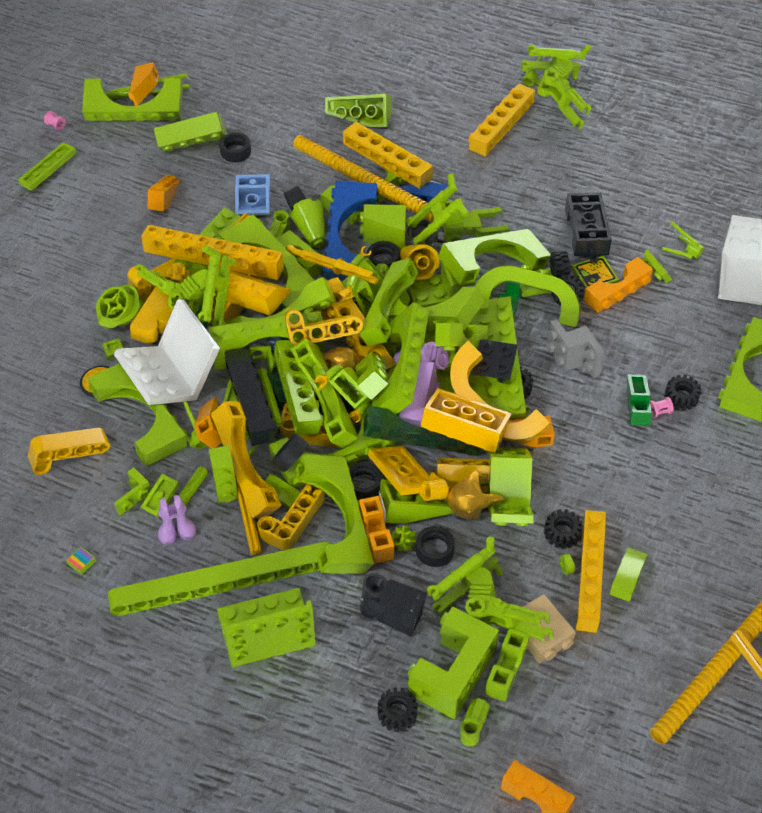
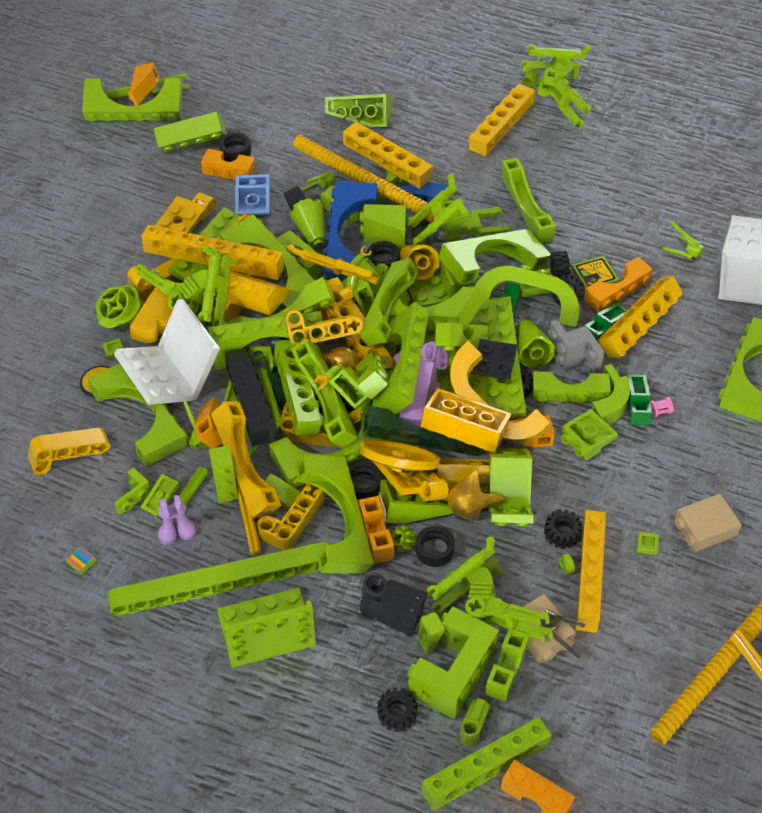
(47, 166): lime plate -> none
(54, 120): bright pink bush -> none
(162, 193): light orange slope -> none
(177, 273): yellow gear -> none
(189, 211): none -> yellow hinge
(214, 165): none -> light orange arch
(280, 223): lime piece -> none
(290, 452): black tyre -> none
(324, 180): none -> lime plant
(399, 455): none -> yellow dish
(430, 632): none -> lime slope
(485, 763): none -> lime brick
(533, 345): none -> lime cone
(537, 220): none -> lime arch
(549, 388): none -> lime arch
(555, 622): none -> clear smoke plant
(587, 434): none -> lime plate
(588, 224): black brick -> none
(605, 320): none -> green slope
(613, 406): none -> lime arch
(628, 574): lime slope -> none
(640, 317): none -> yellow brick
(647, 543): none -> lime tile
(659, 271): lime plate -> none
(683, 384): black tyre -> none
(707, 522): none -> tan brick

